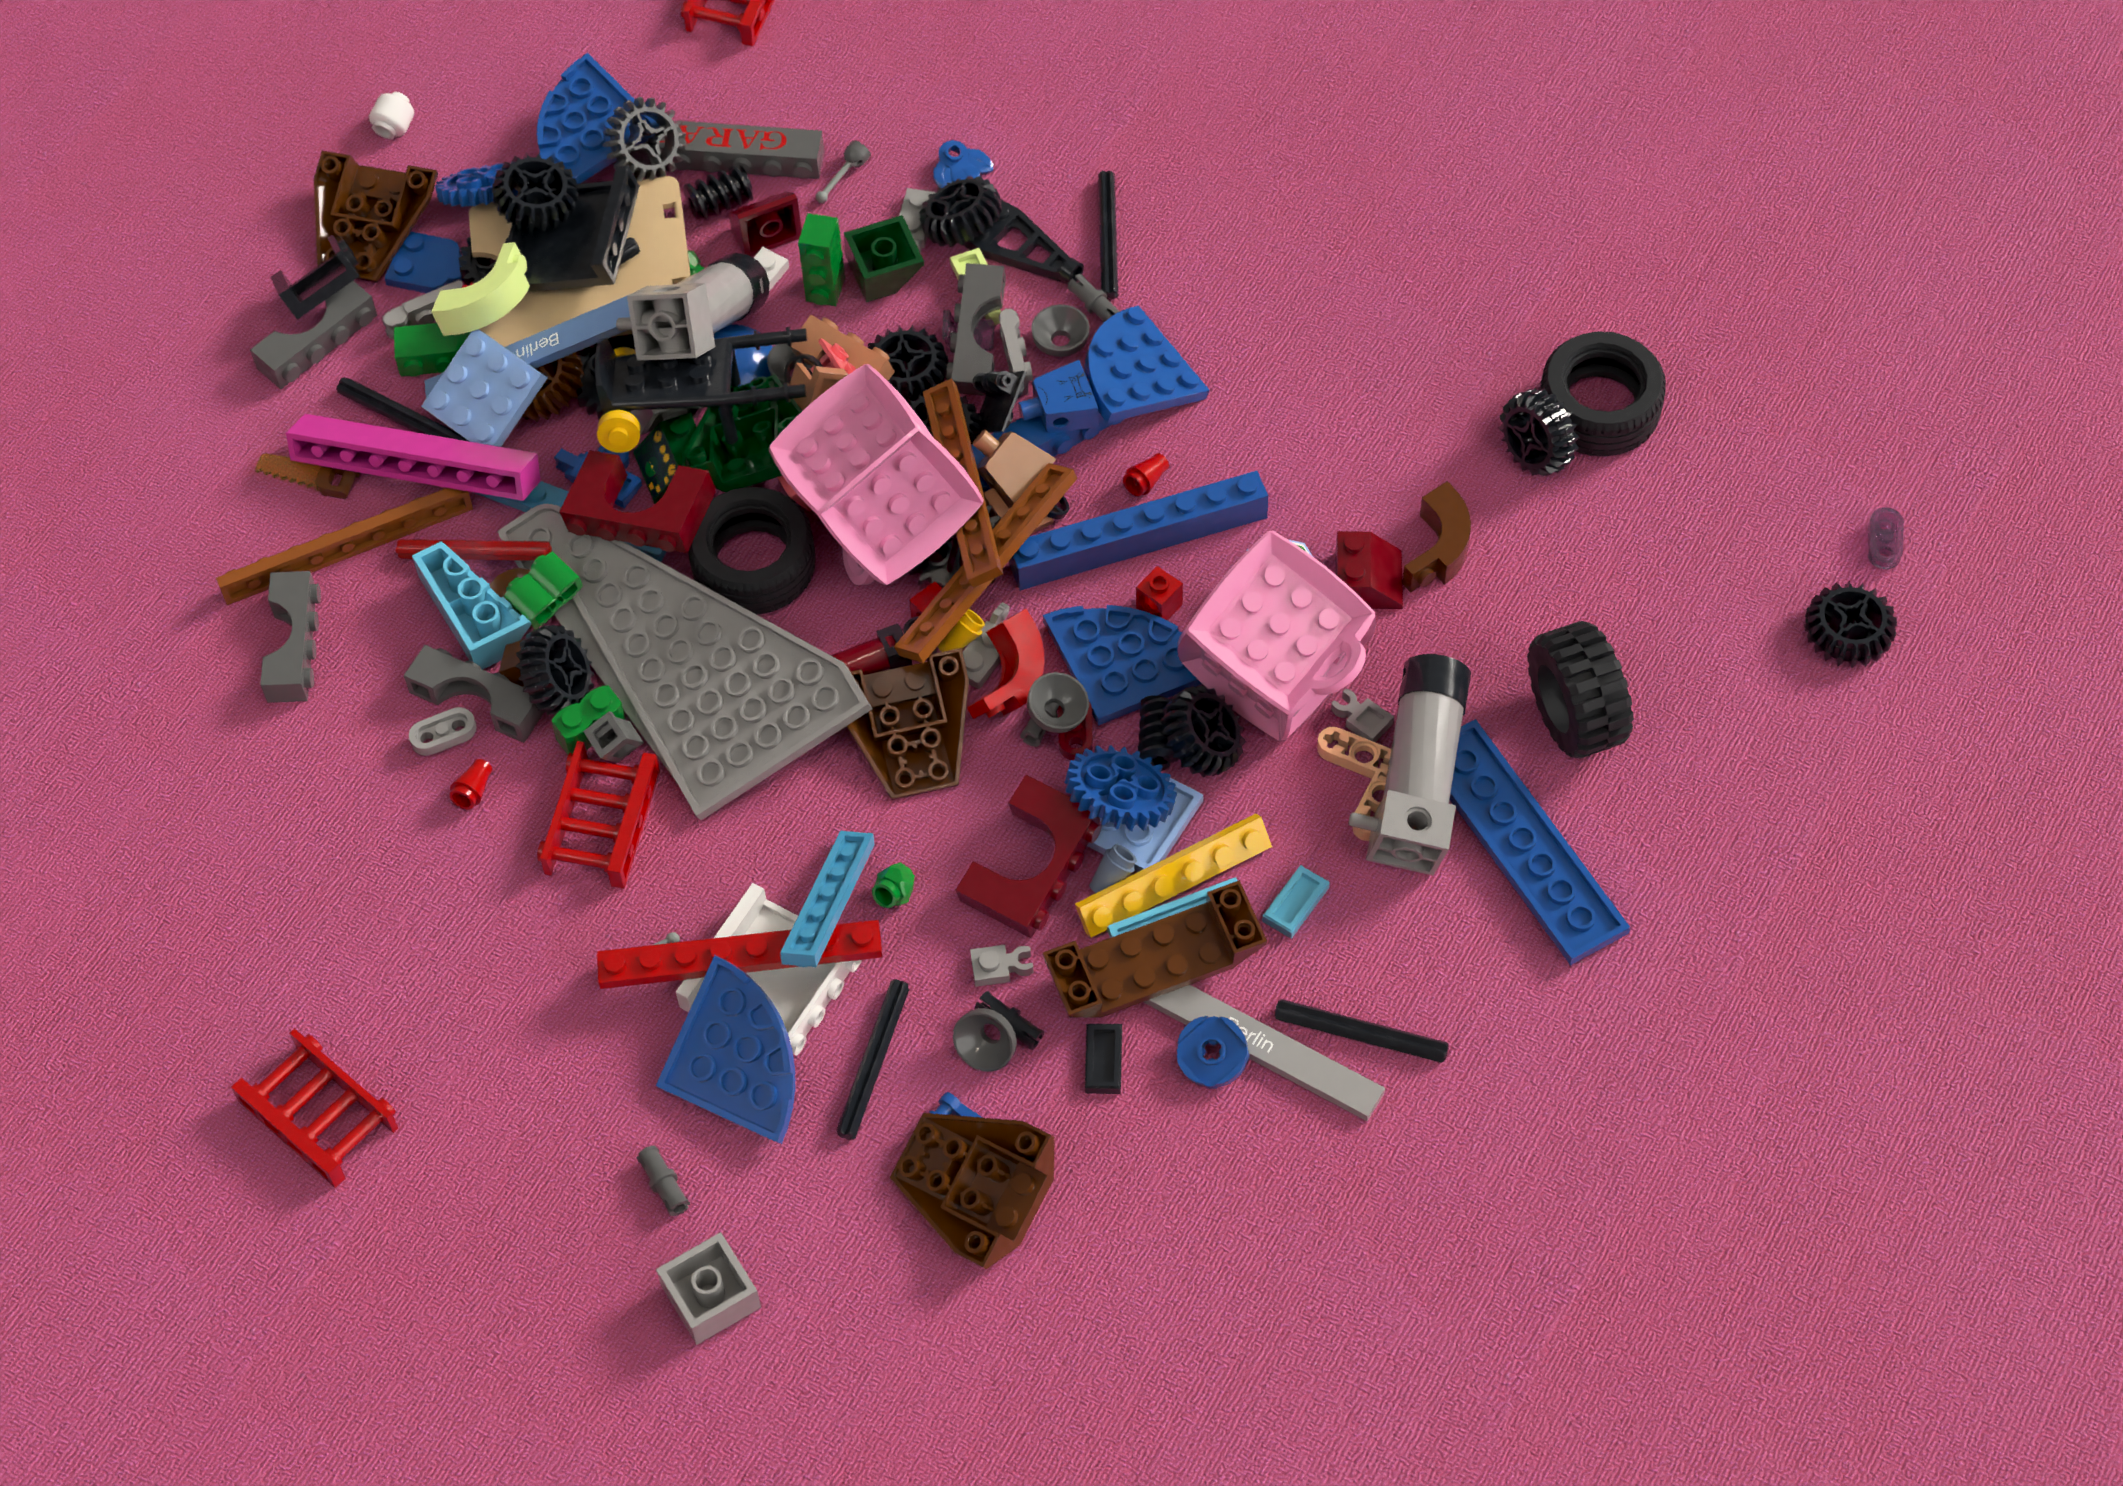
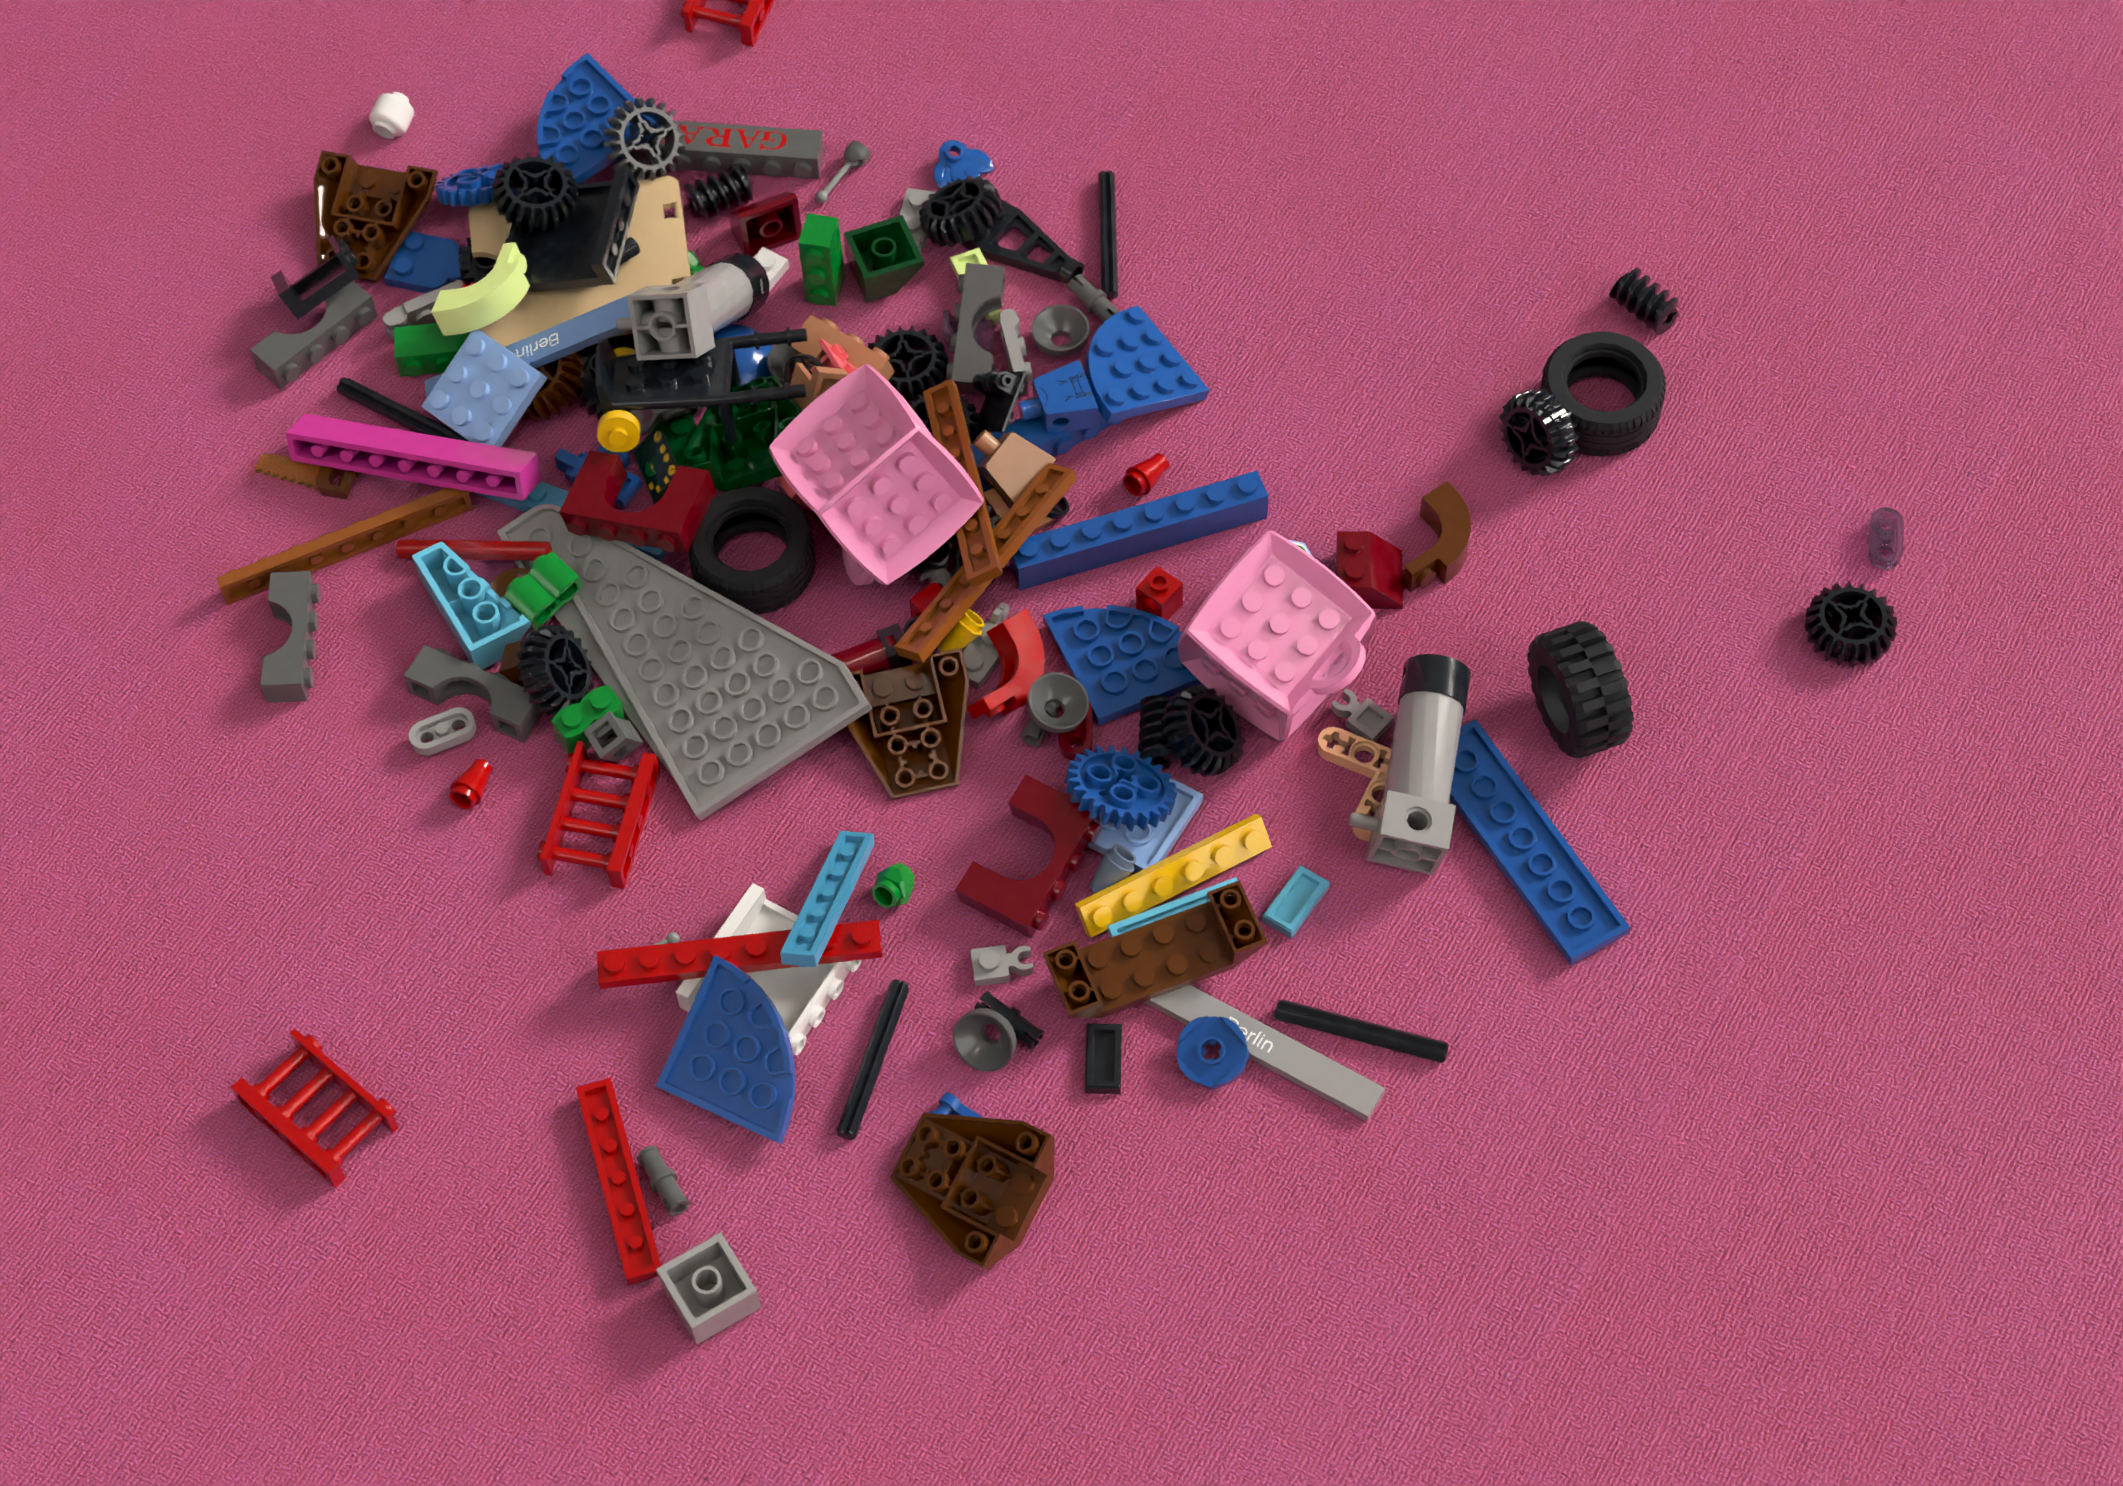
(619, 1181): none -> red plate
(1645, 301): none -> black piece

